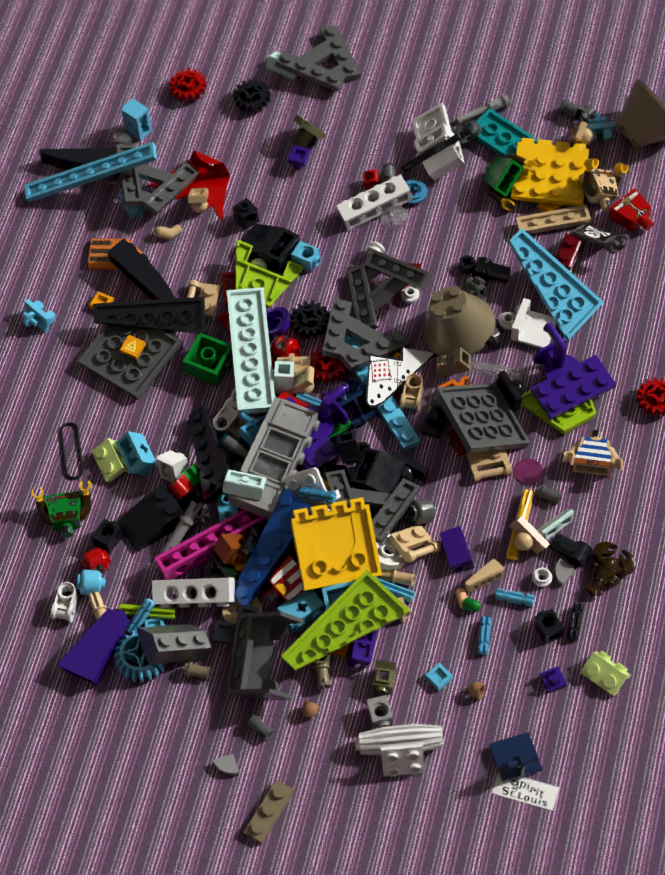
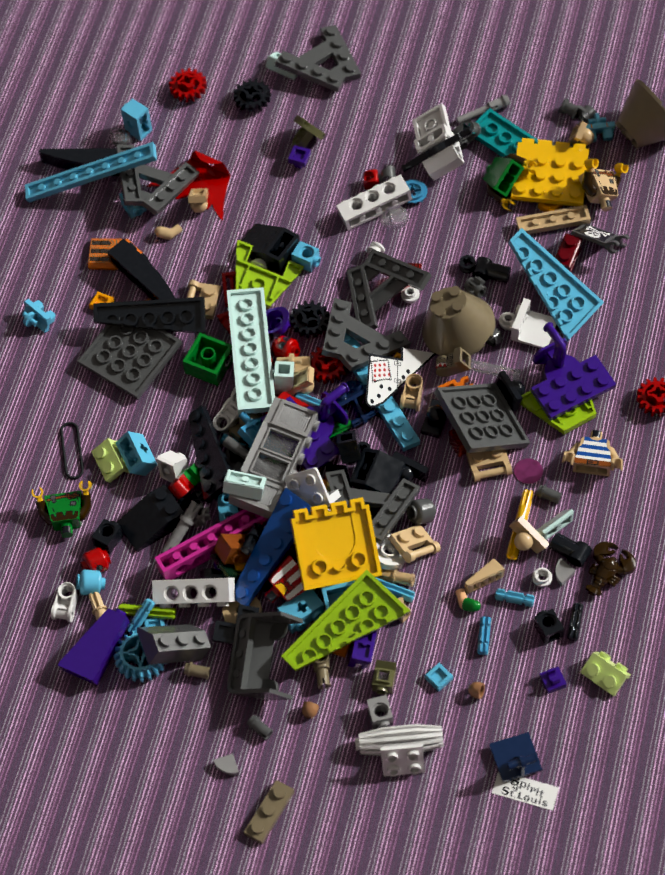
(132, 347): light orange tile -> none
(245, 213): black brick -> none
(317, 495): dark azure axle -> none
(457, 549): dark purple hinge -> none
(632, 212): red torso -> none

